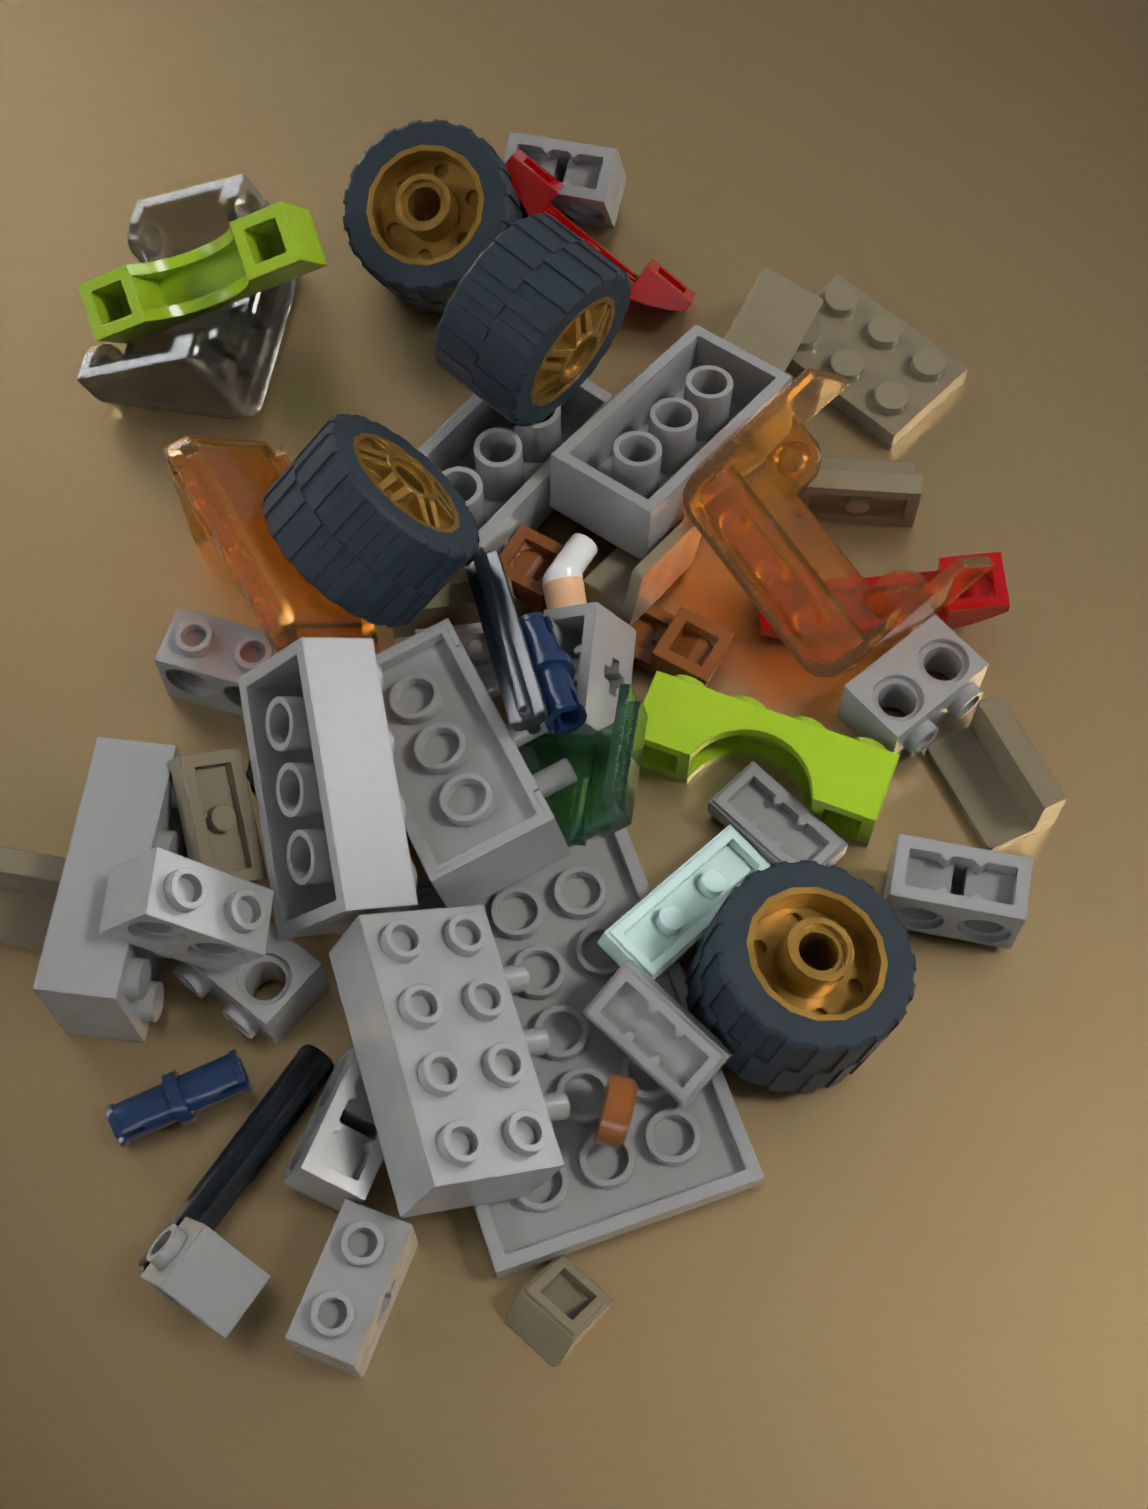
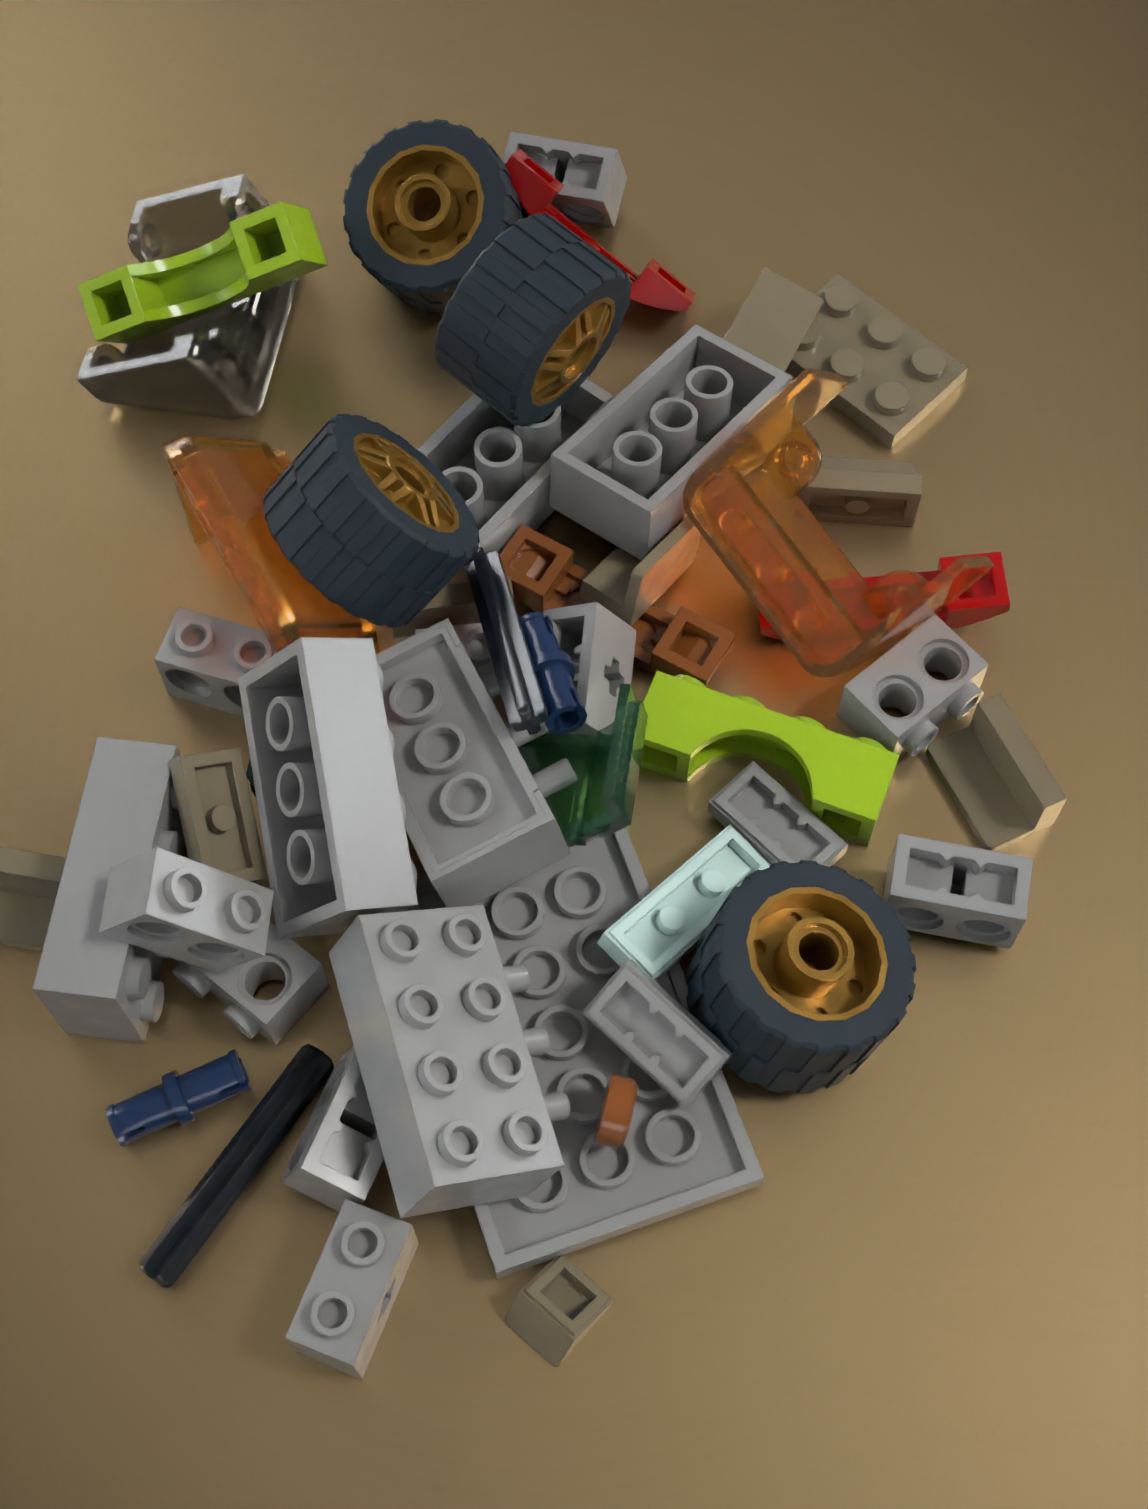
(203, 1275): light grey brick -> none
(564, 579): arm -> none

